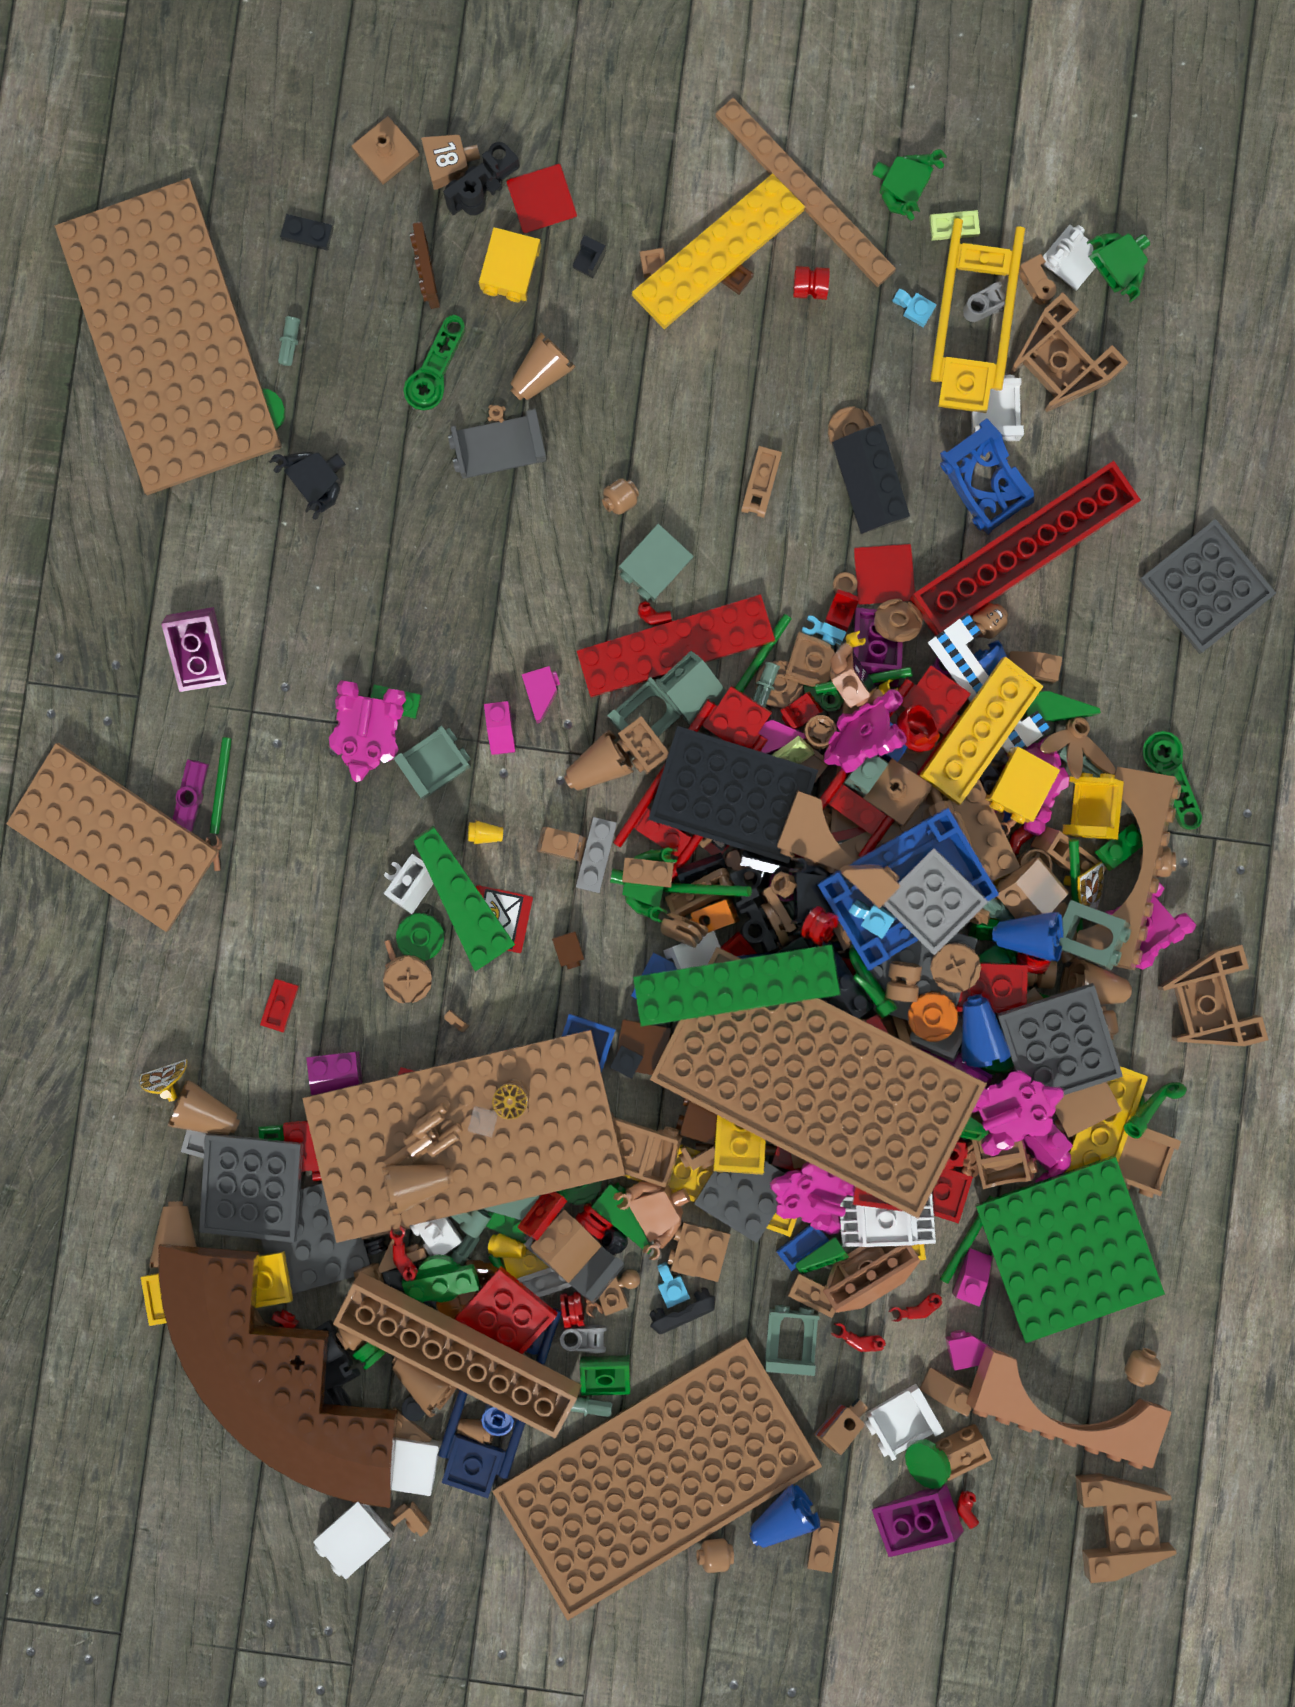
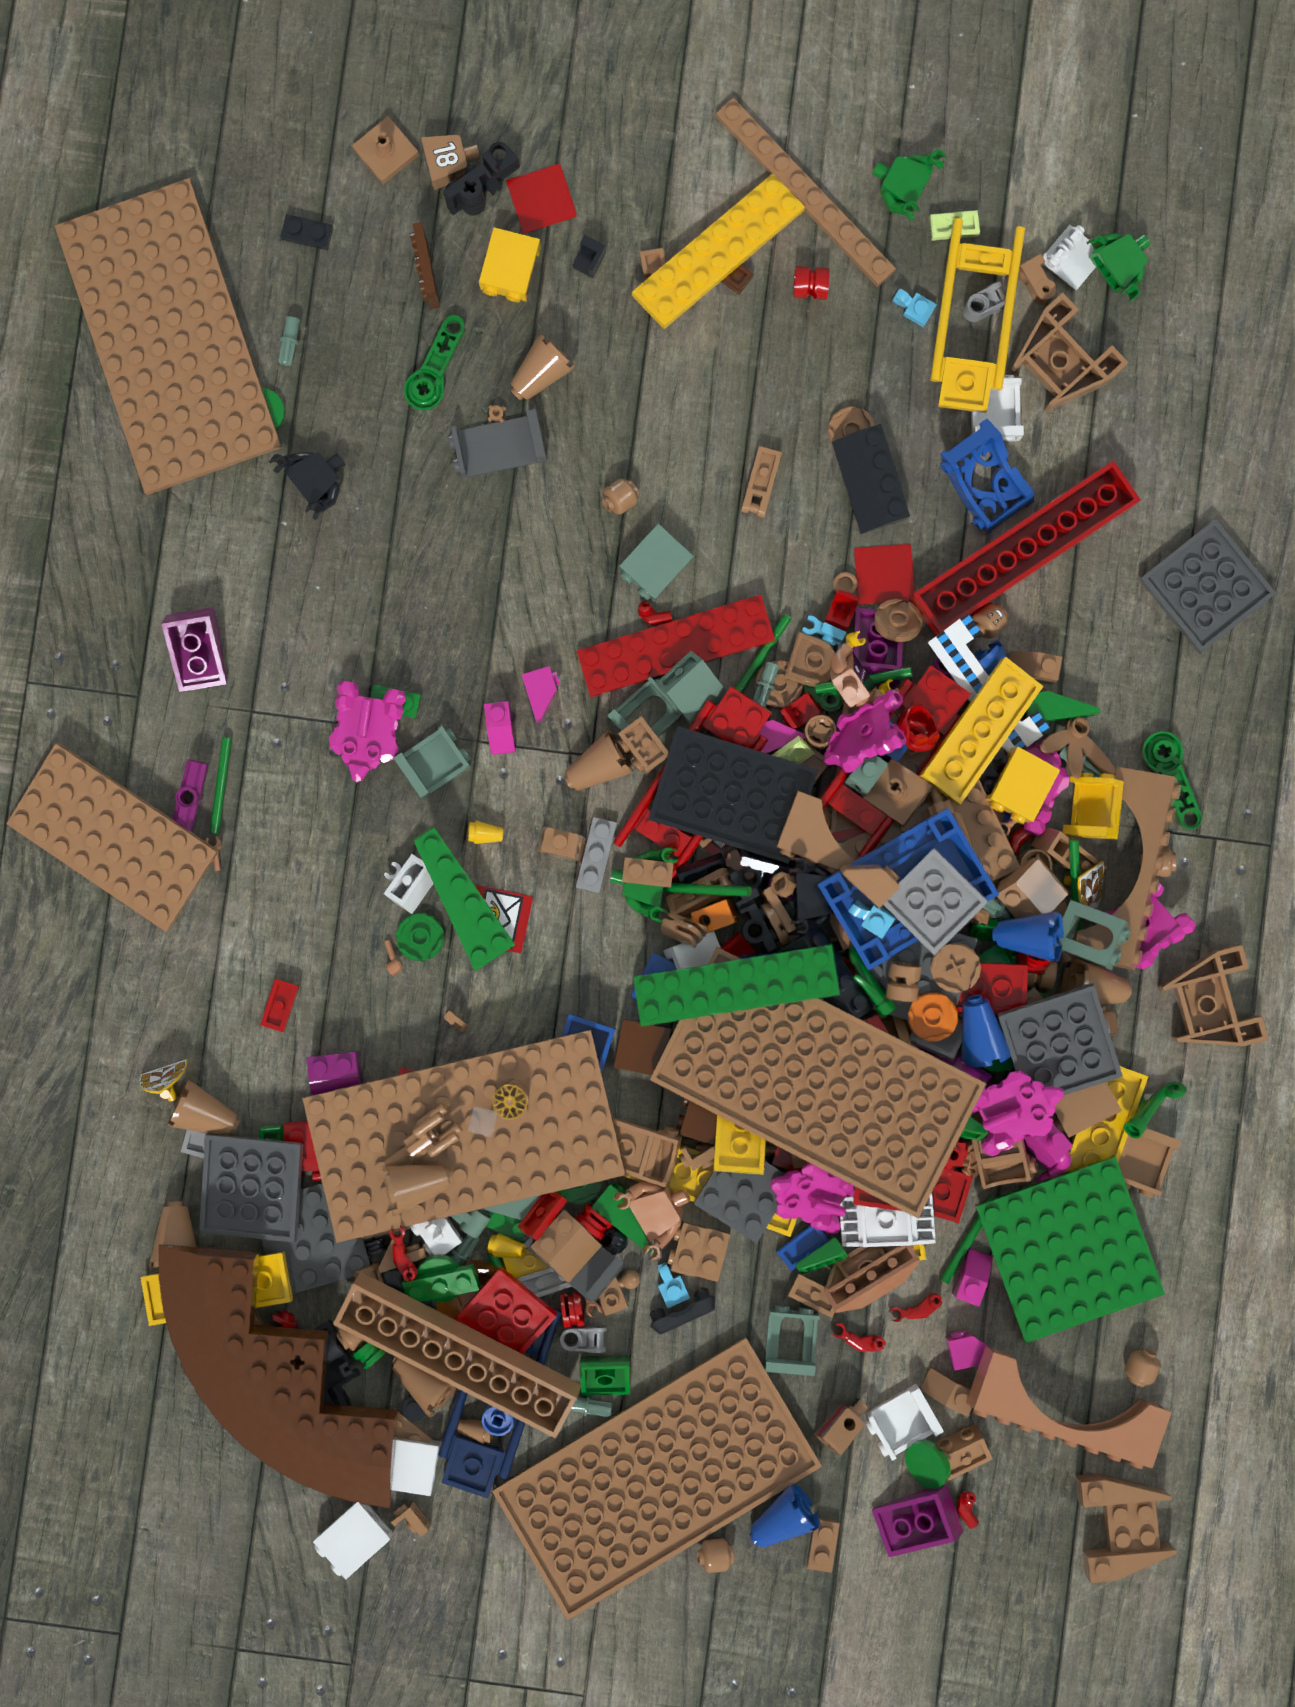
(407, 979): medium nougat tile -> none
(568, 950): reddish brown brick -> none
(626, 1062): black plate -> none
(819, 926): red wheel -> none
(1117, 851): green plate -> none

